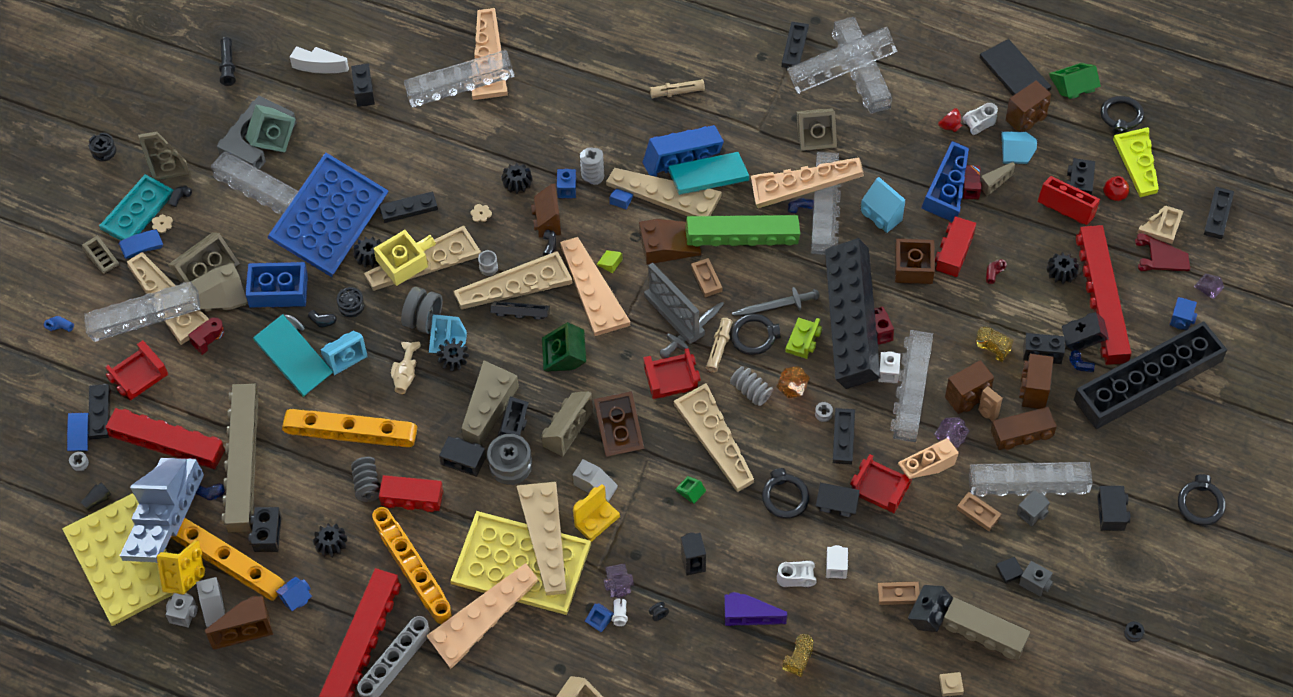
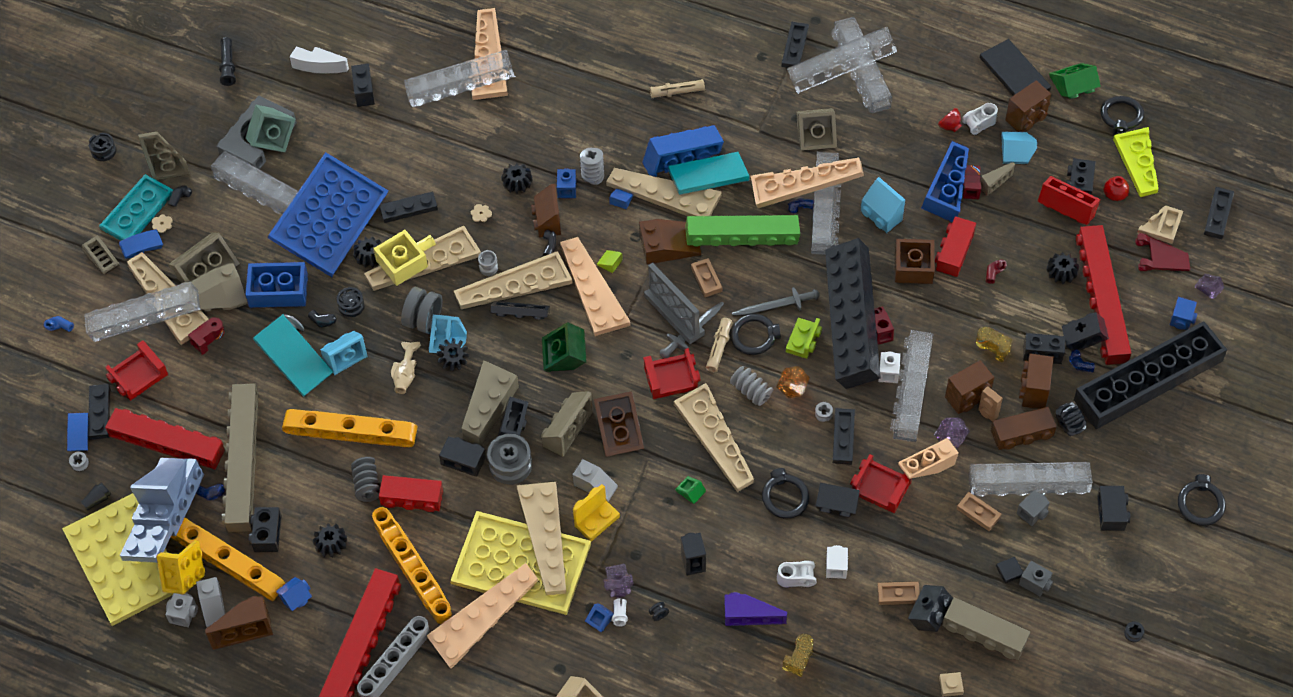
(1070, 419): none -> black gear

